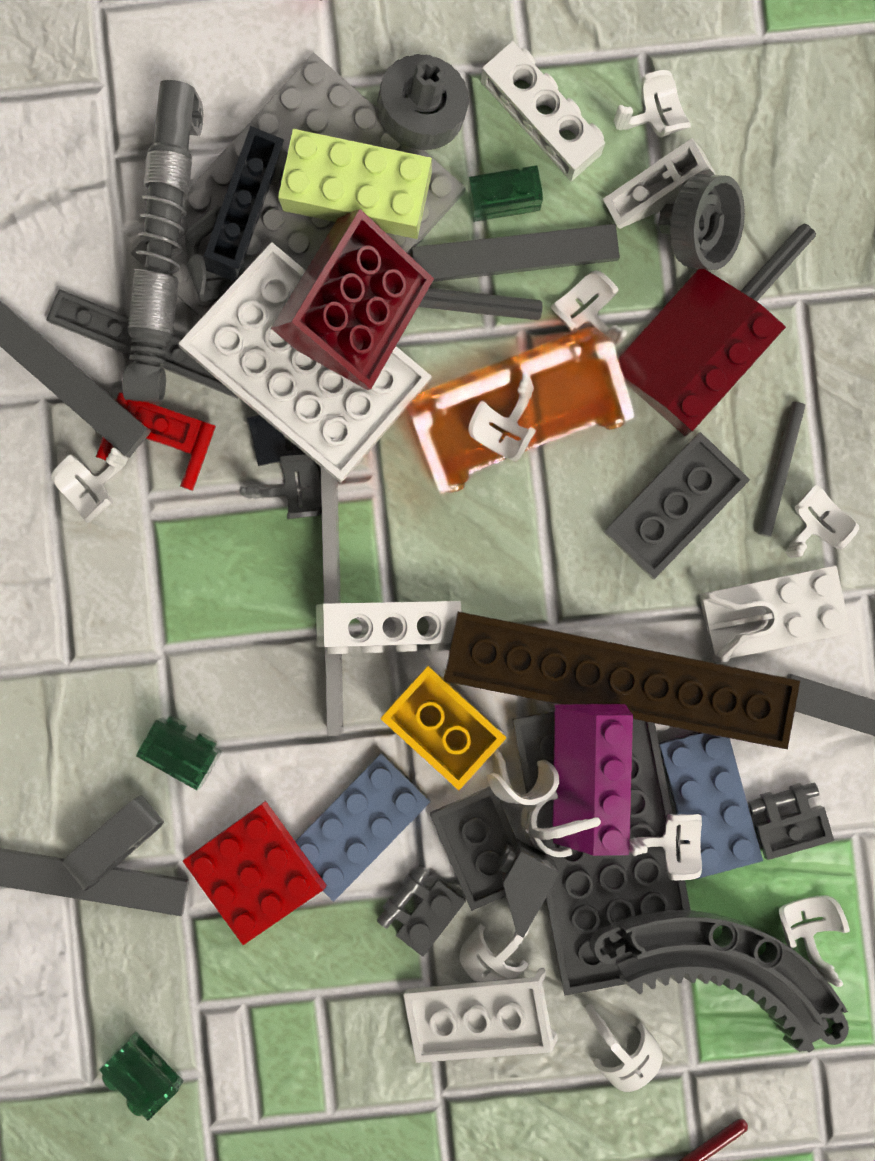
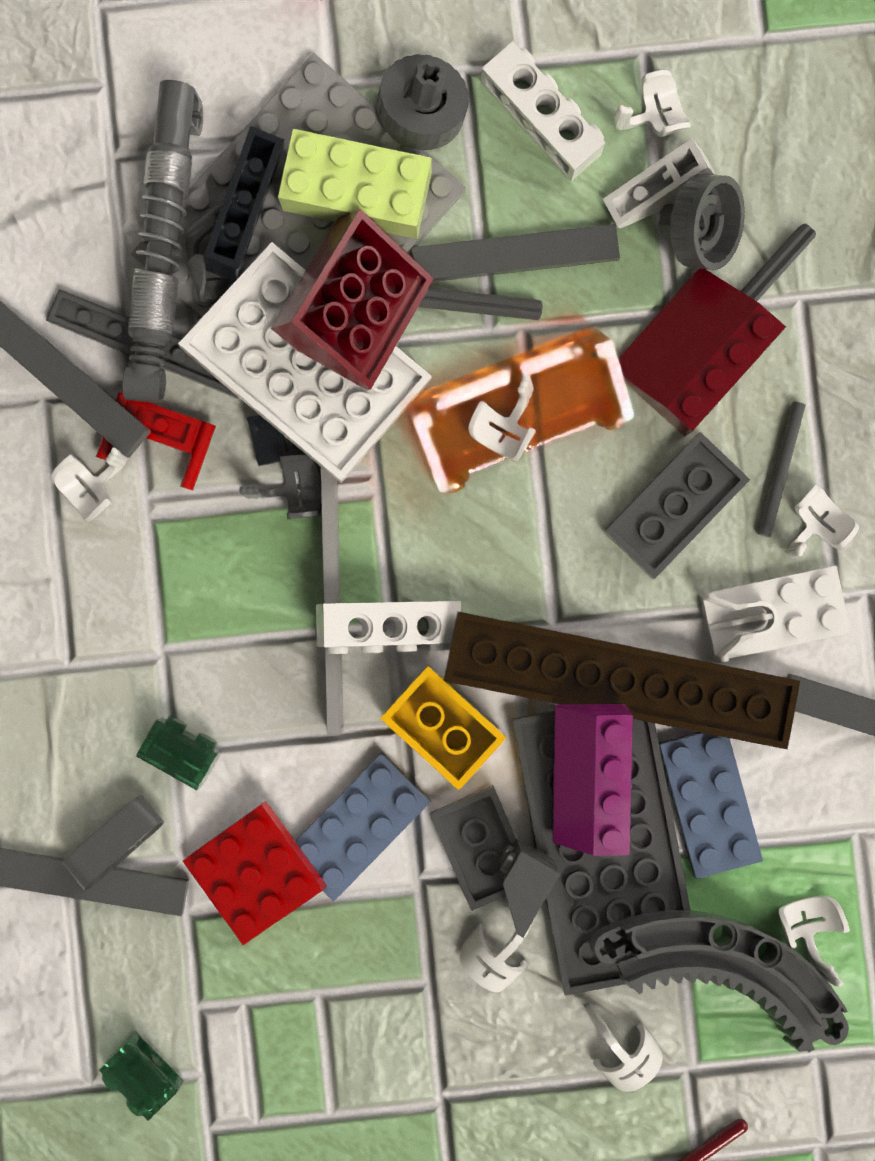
(429, 917): dark grey plate -> none
(480, 1019): white plate -> none
(505, 193): clear green brick -> none
(535, 835): white helmet -> none
(544, 788): white helmet -> none
(592, 284): white helmet -> none
(690, 854): white helmet -> none
(793, 831): dark grey plate -> none

